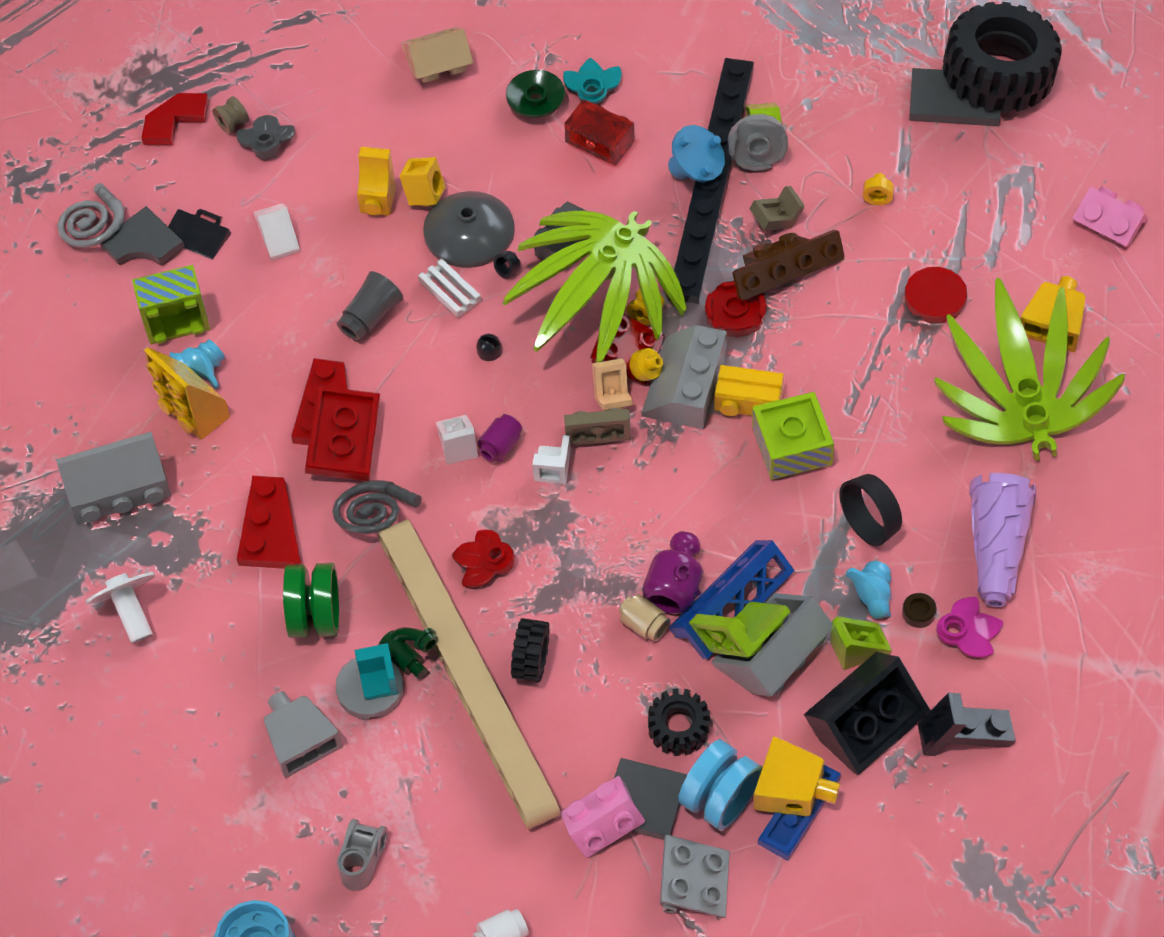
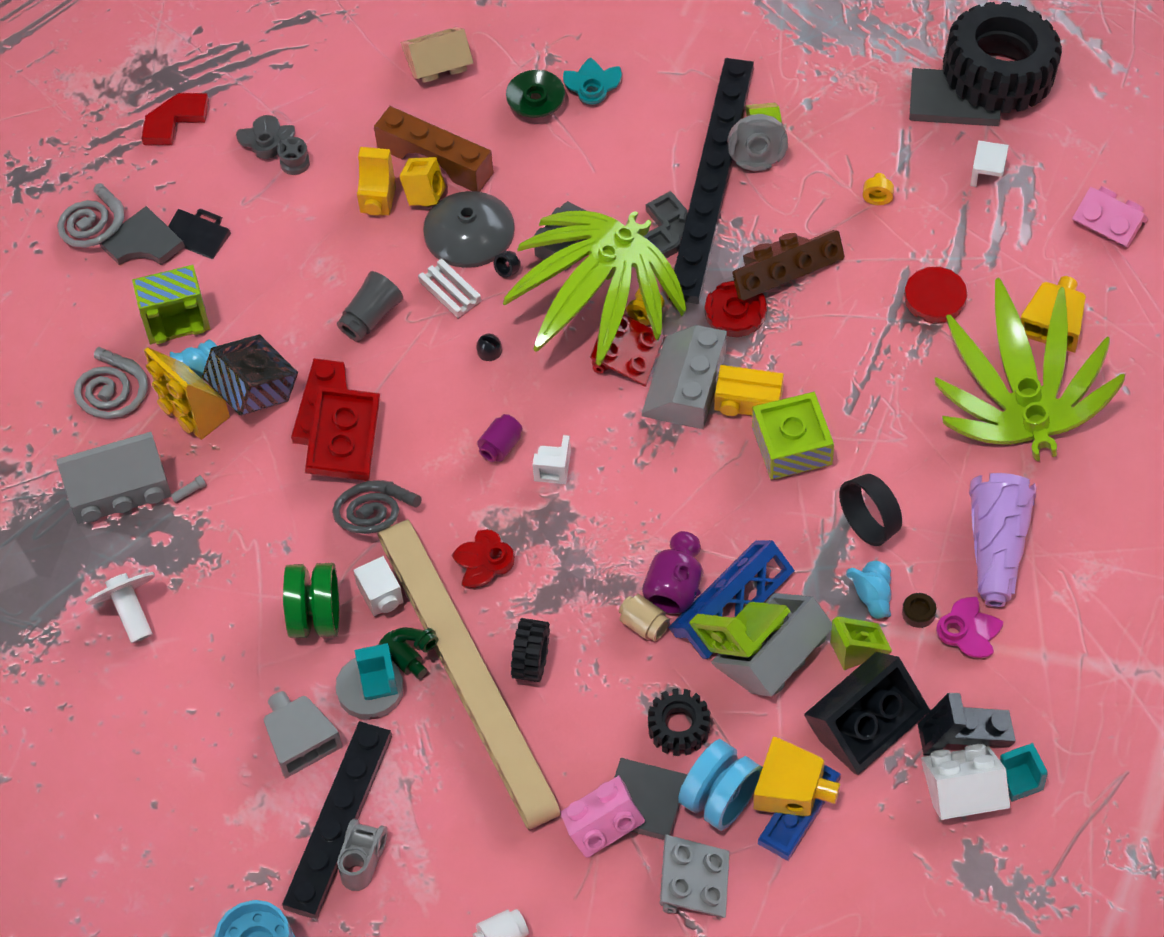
(107, 391): none -> light grey piece
(198, 483): none -> light grey piece
(230, 115): dark tan wheel -> none
(249, 374): none -> clear smoke container
(268, 526): red wing -> none
(277, 231): white slope -> none
(294, 148): none -> dark grey wheel
(342, 805): none -> black plate
(378, 586): none -> white brick
(457, 439): slope -> none
(460, 158): none -> dark orange arch
(598, 427): dark tan bracket -> none
(599, 132): clear red brick -> none
(611, 384): light nougat bracket -> none
(646, 364): yellow tile -> none
(671, 219): none -> dark grey tile
(696, 154): dark azure piece -> none
(778, 212): dark tan bracket -> none
(966, 781): none -> white slope
(989, 160): none -> white panel
(1024, 772): none -> teal panel

